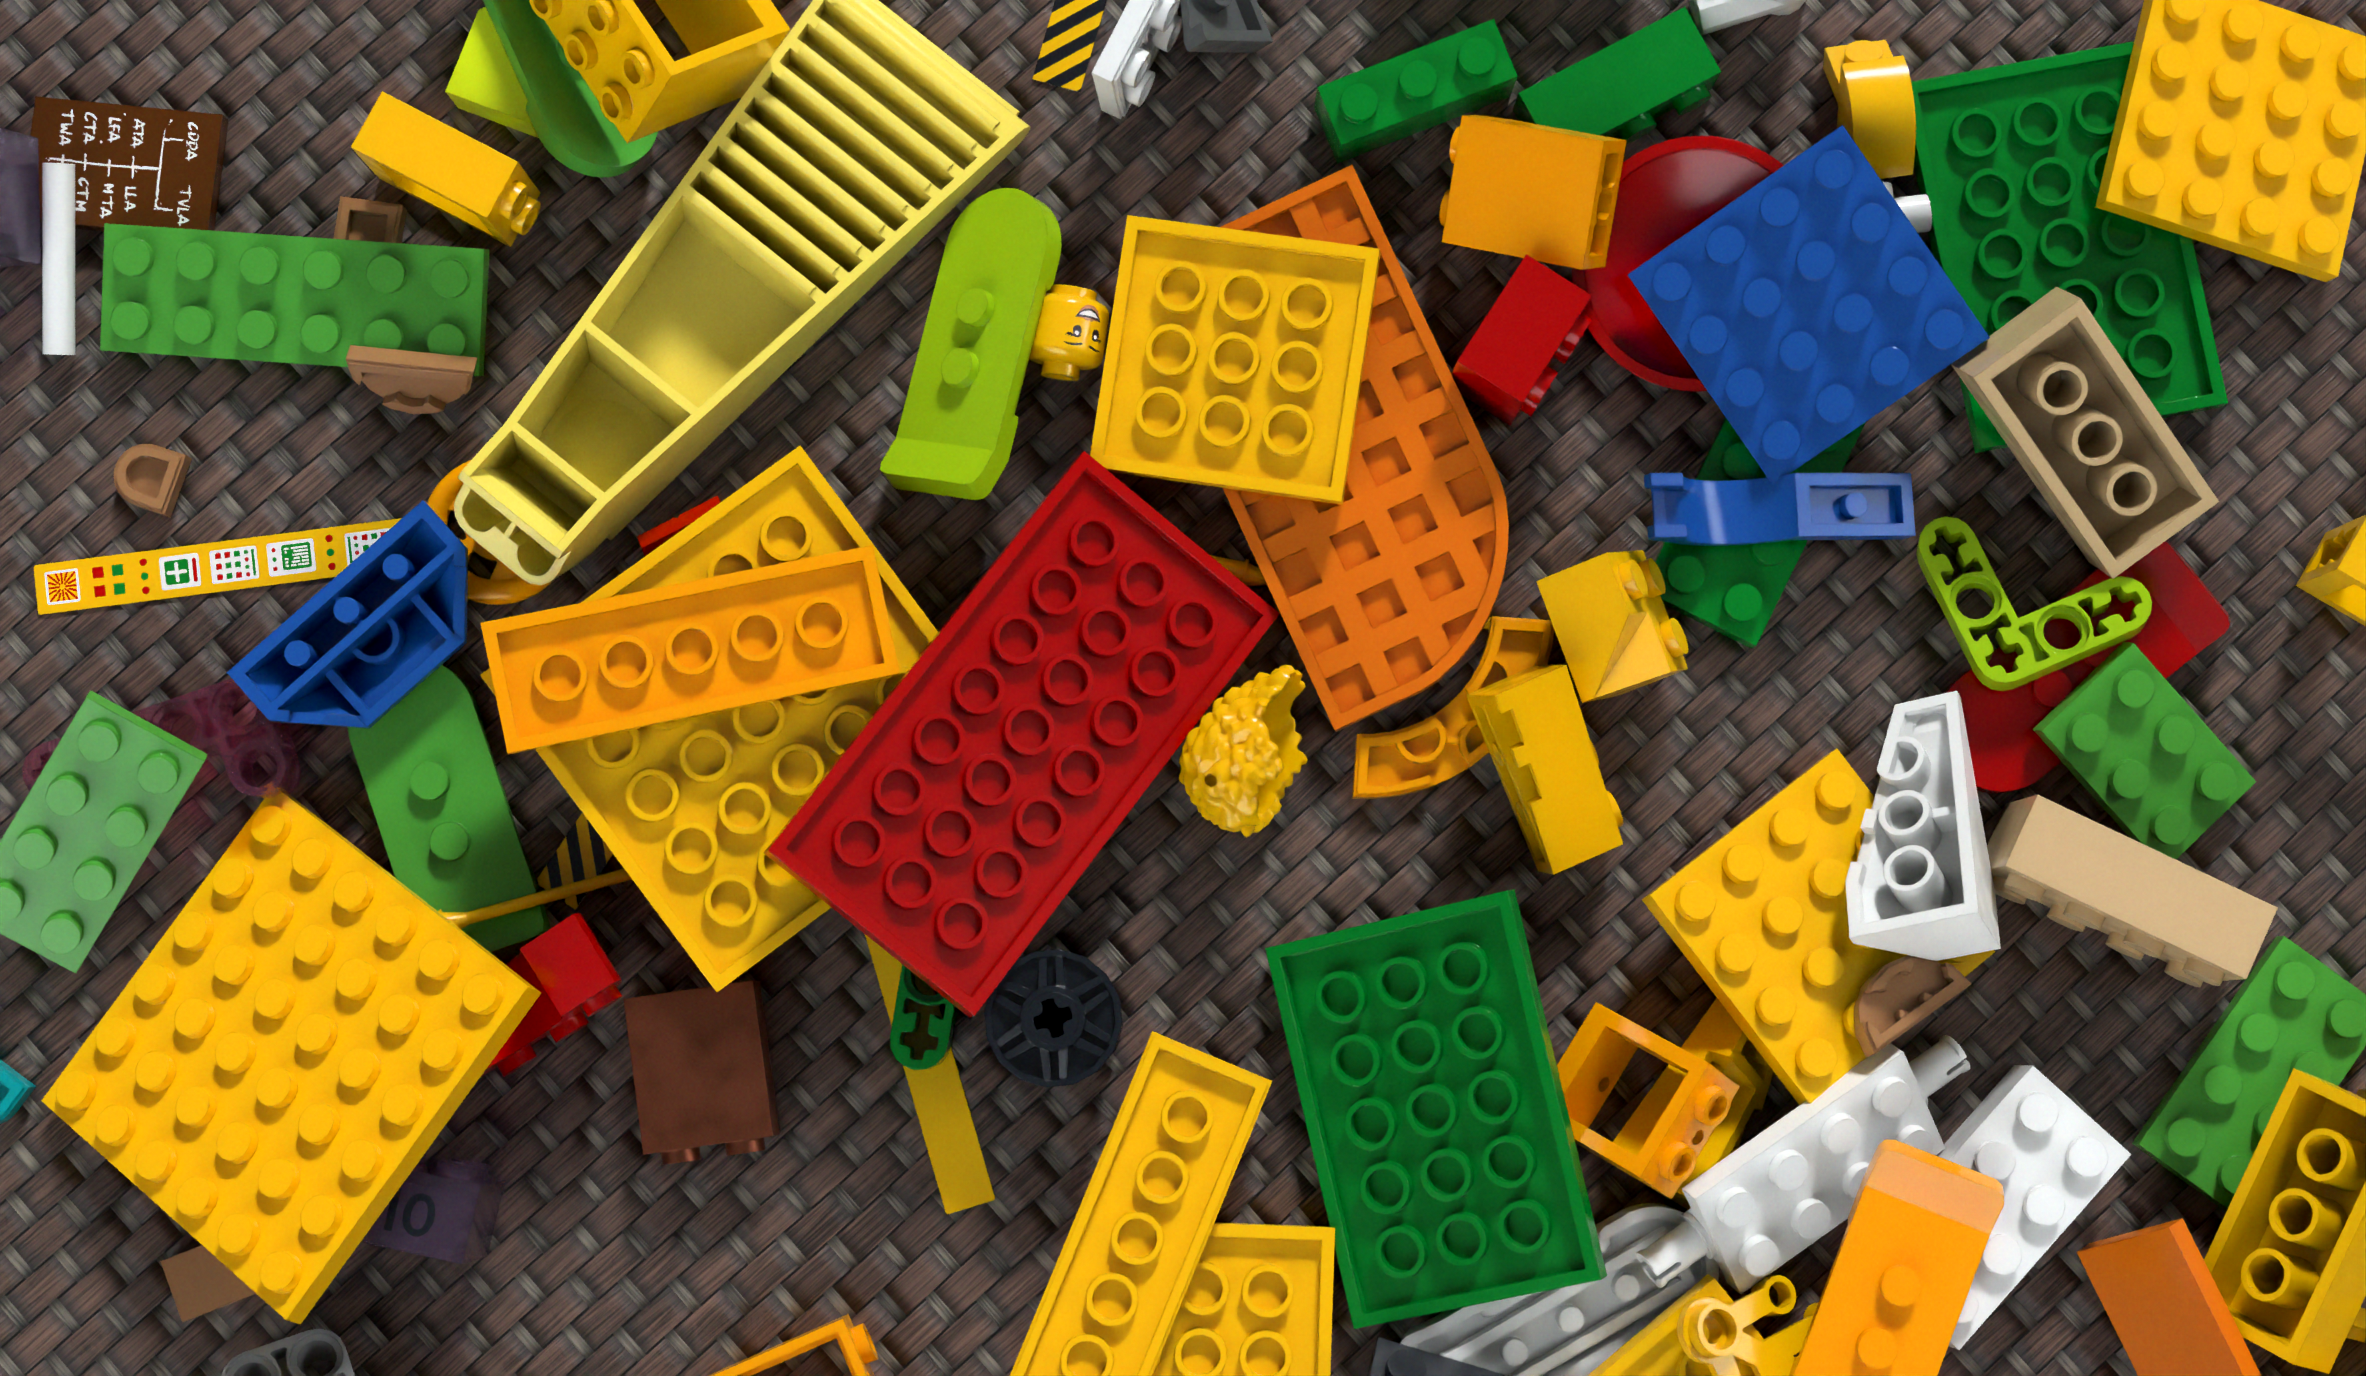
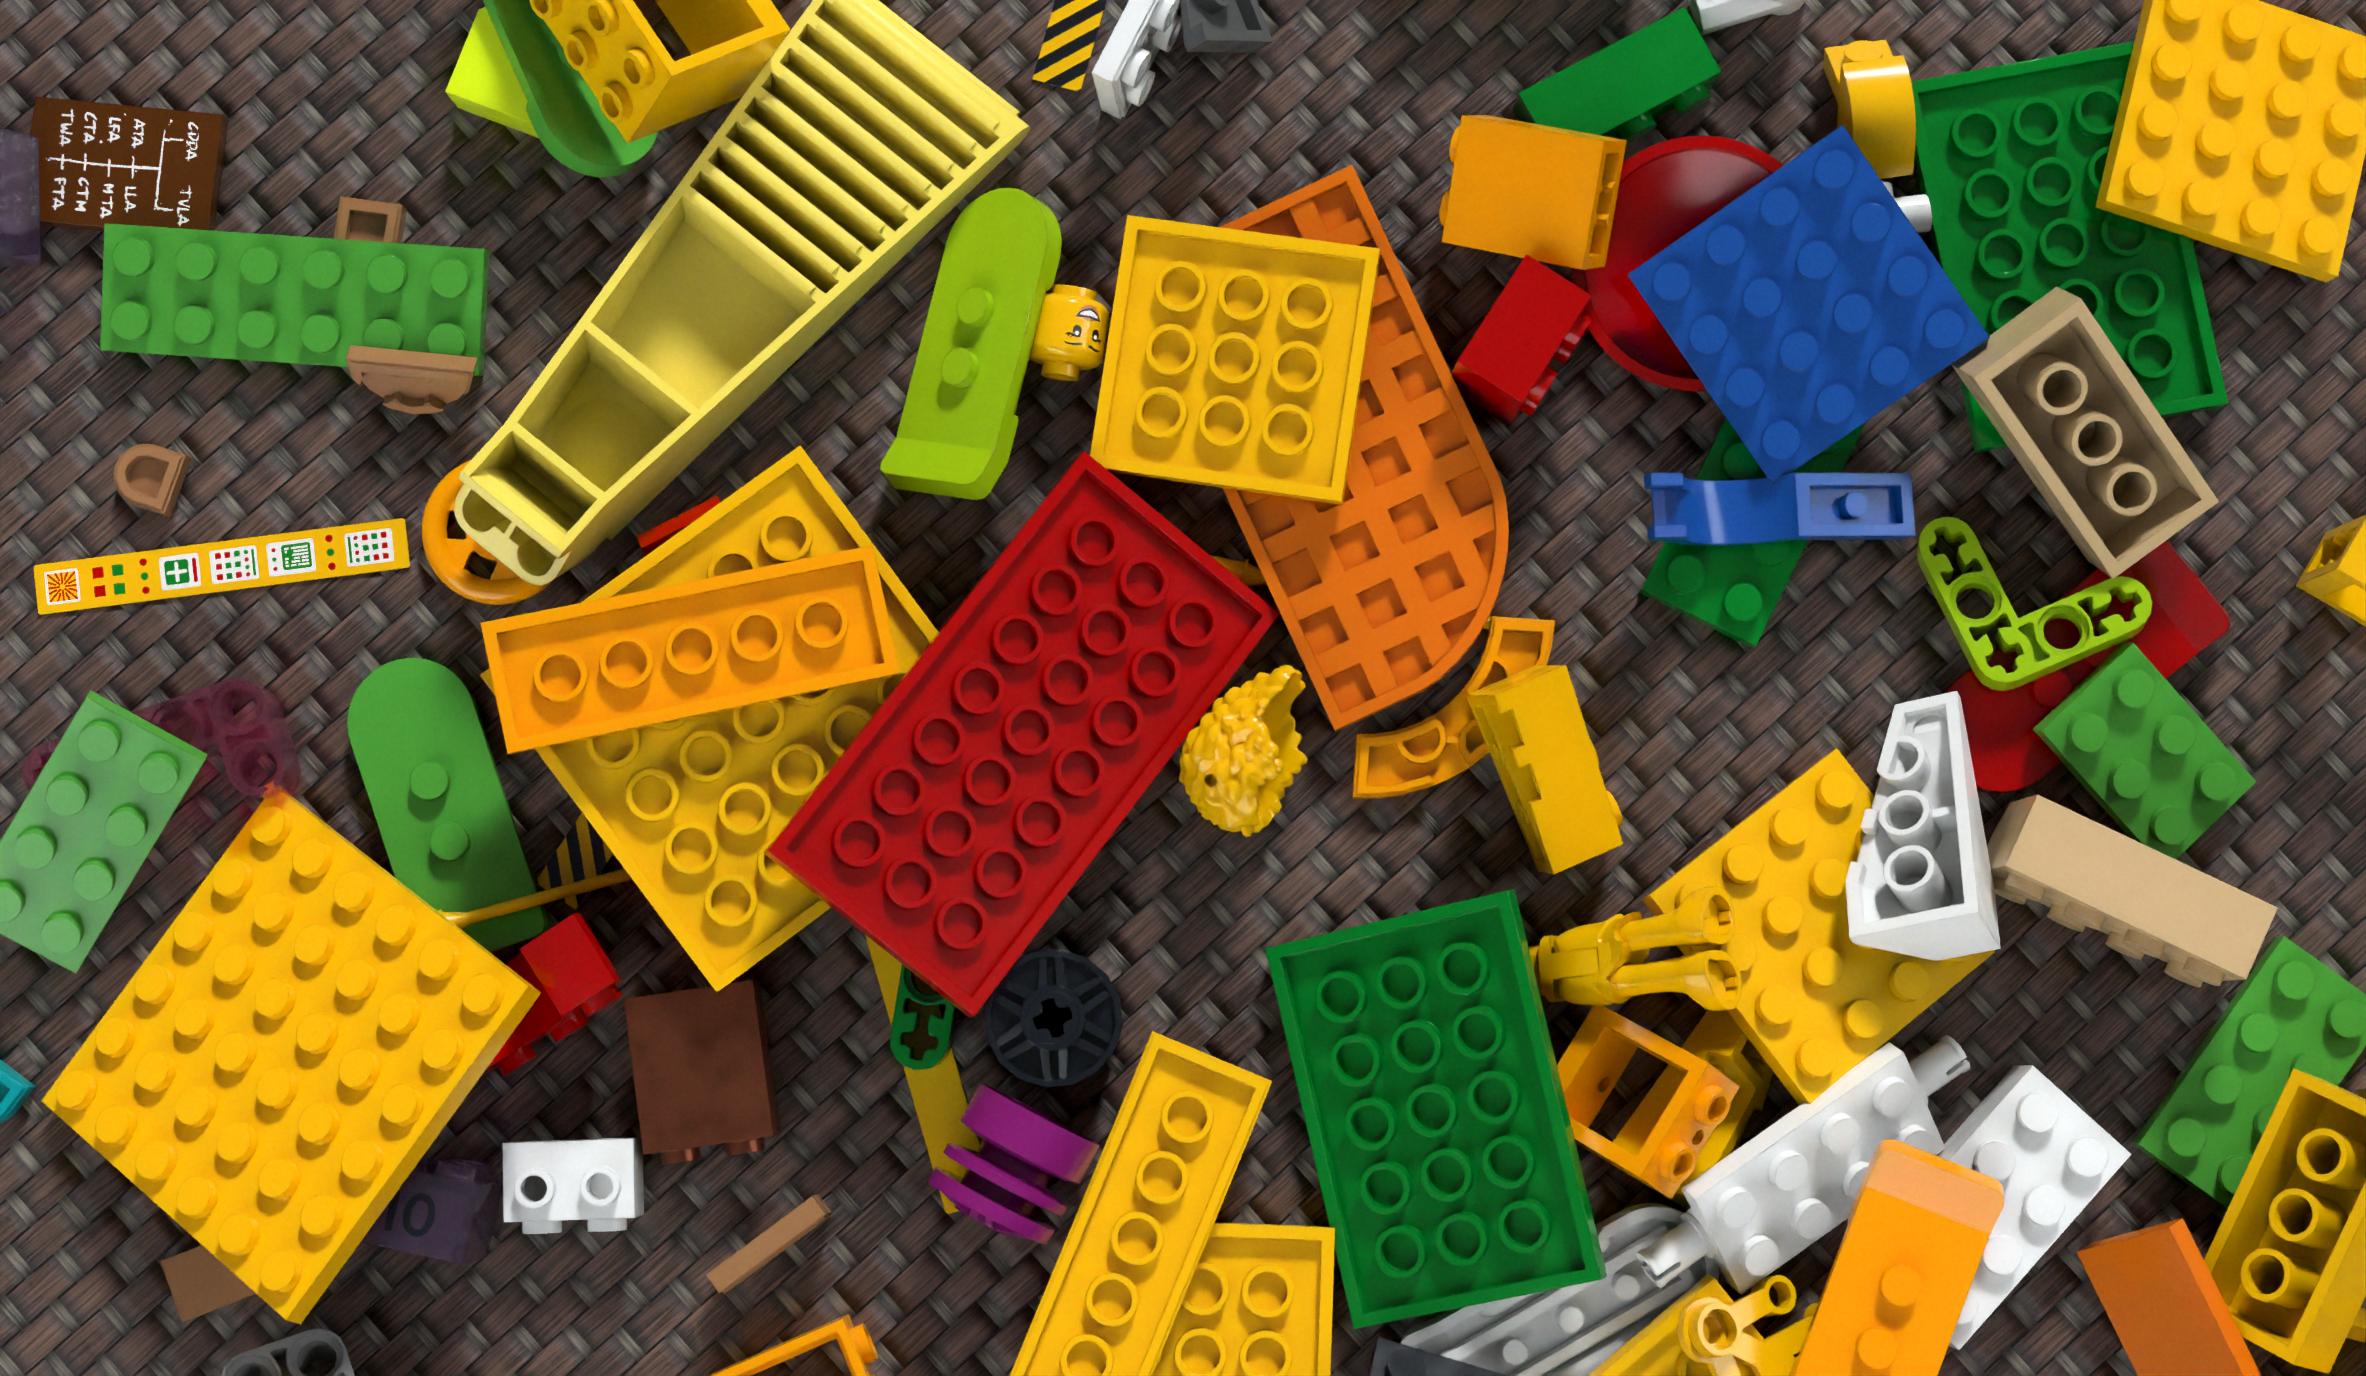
(58, 259): white piece -> none
(367, 631): blue wedge -> none
(448, 170): yellow window -> none
(573, 1182): none -> white brick
(769, 1244): none -> medium nougat tile
(1013, 1165): none -> magenta wheel
(1415, 91): green brick -> none
(1606, 958): none -> yellow piece
(1614, 624): yellow slope -> none
(1901, 997): medium nougat tile -> none

